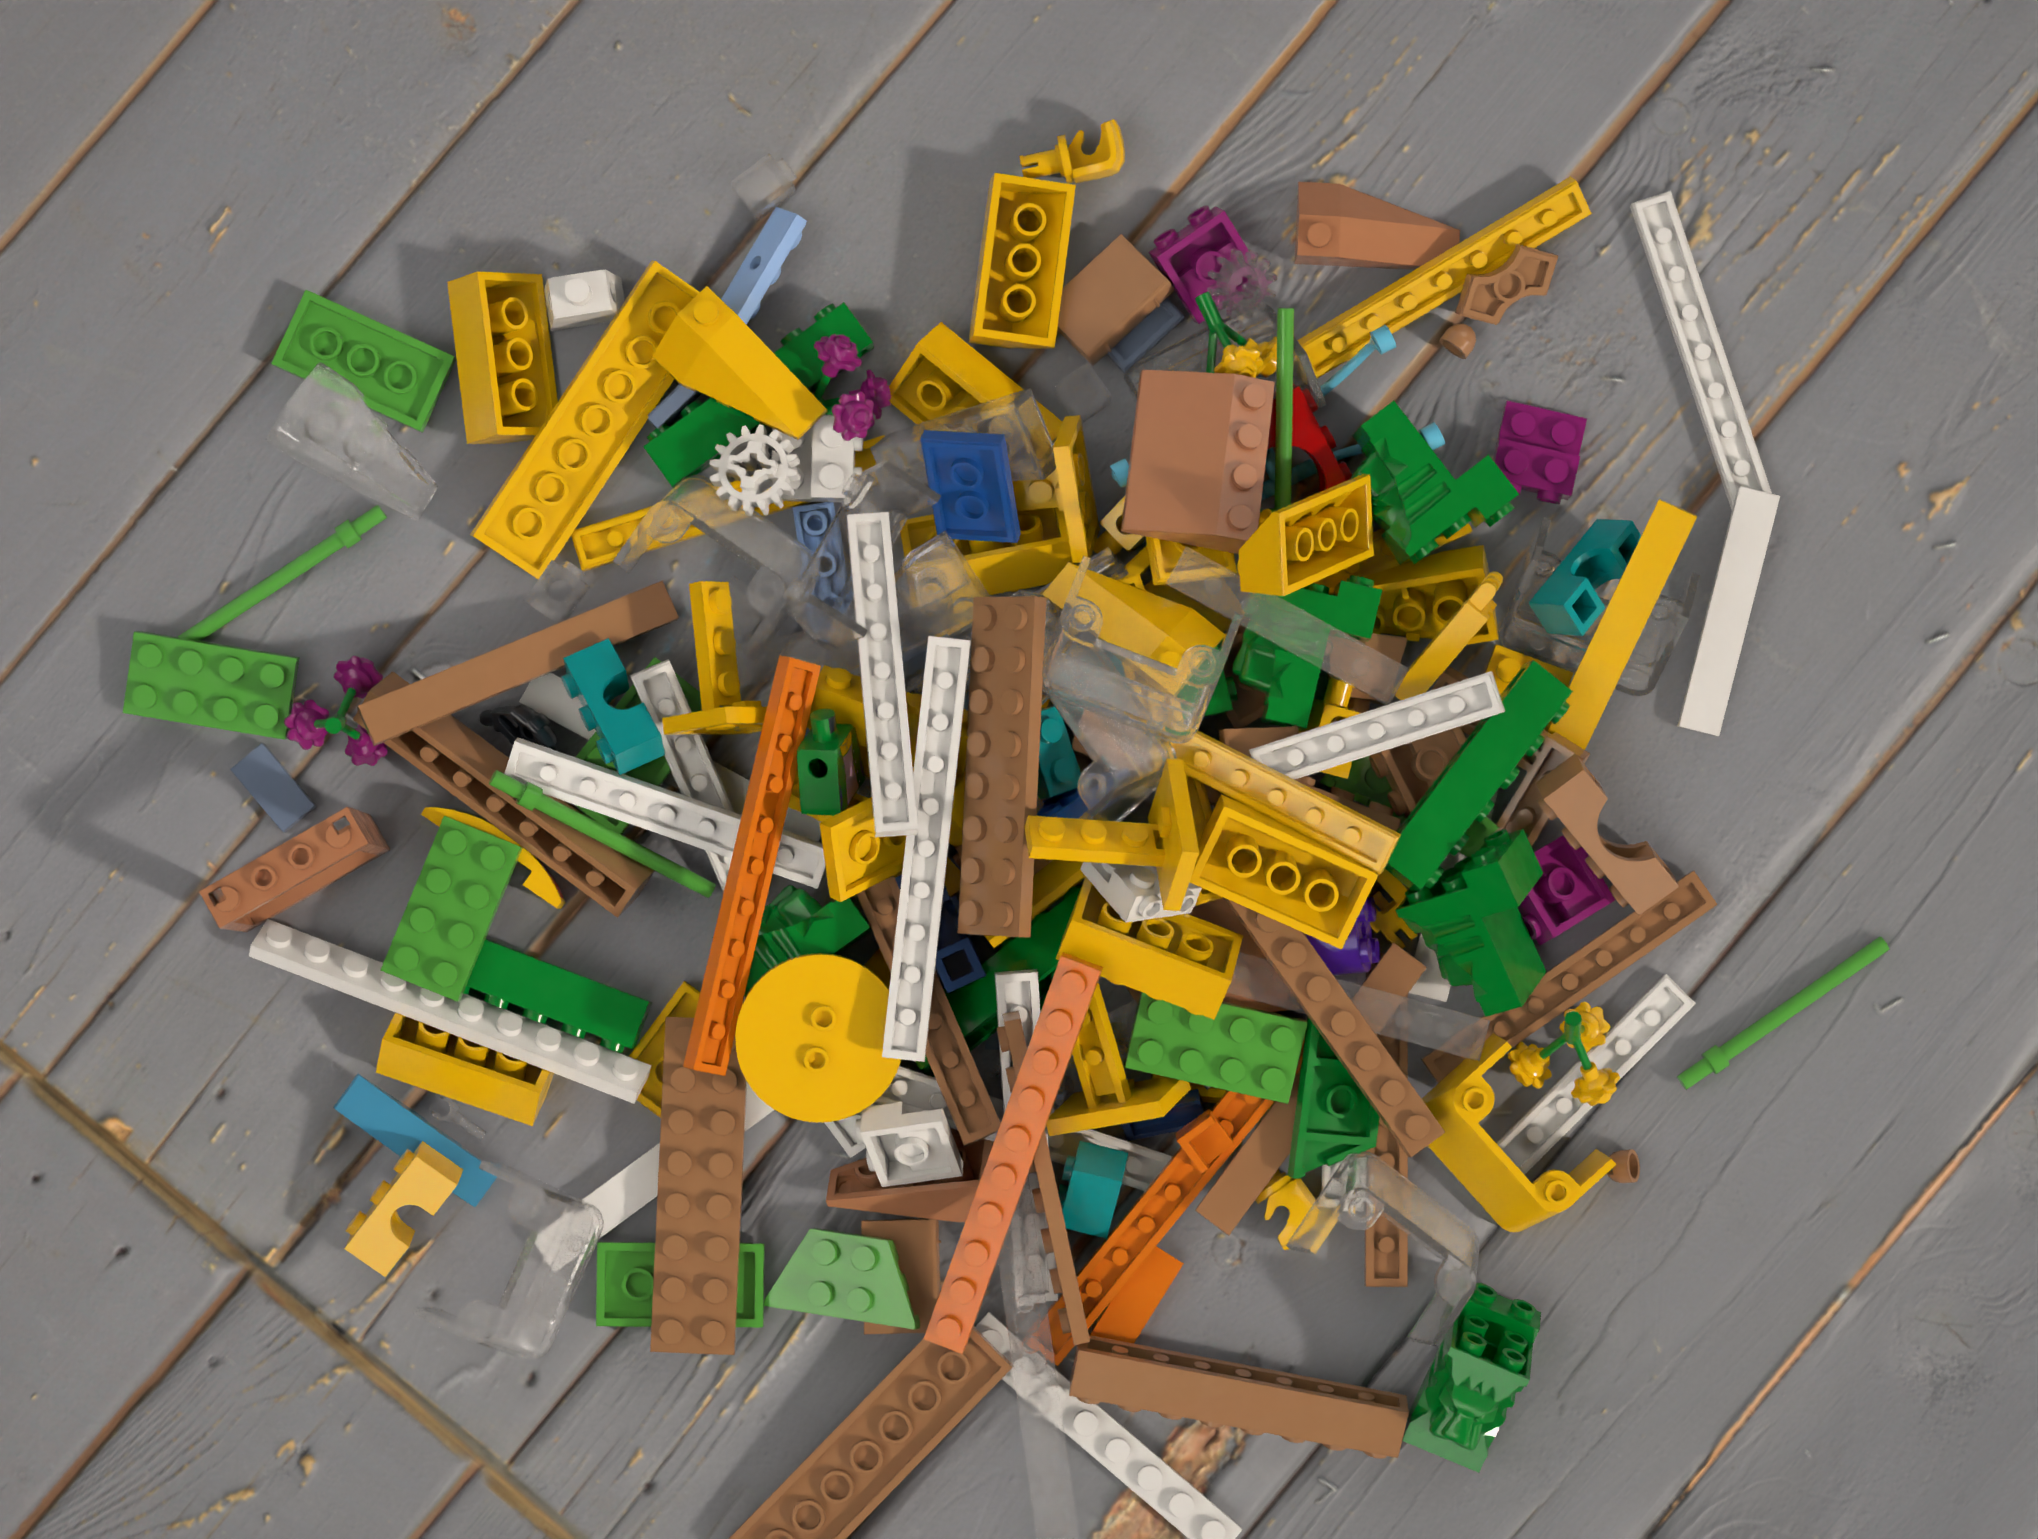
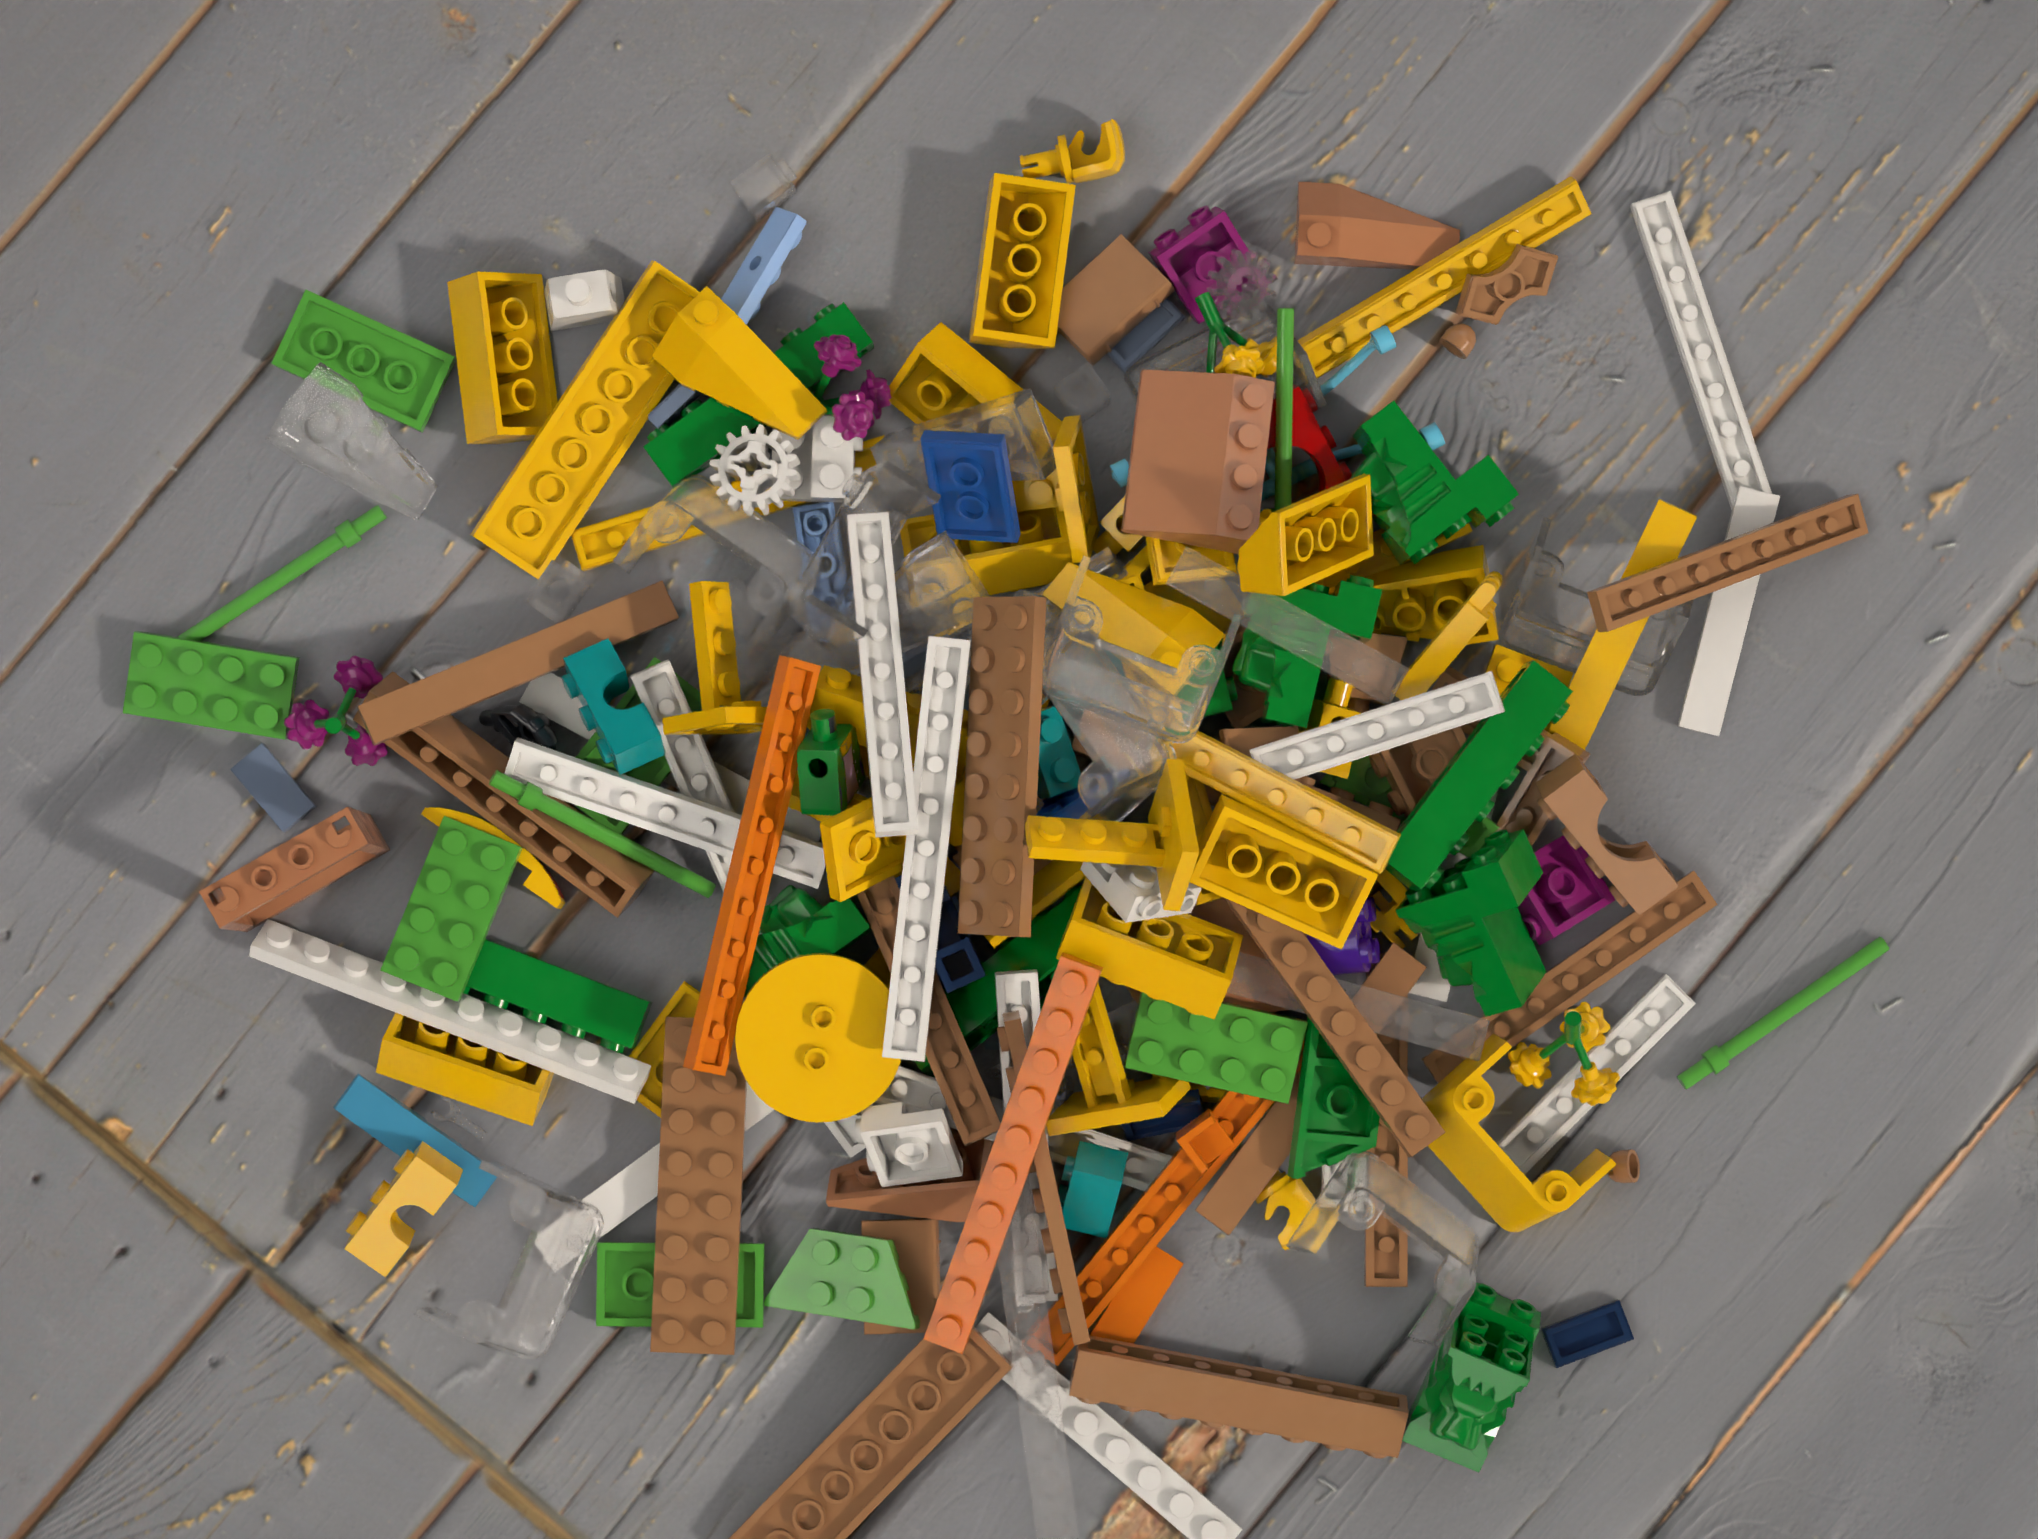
(1539, 450): magenta plate -> none
(1568, 597): teal arch -> none
(1587, 1333): none -> dark blue tile
(1727, 563): none -> medium nougat plate

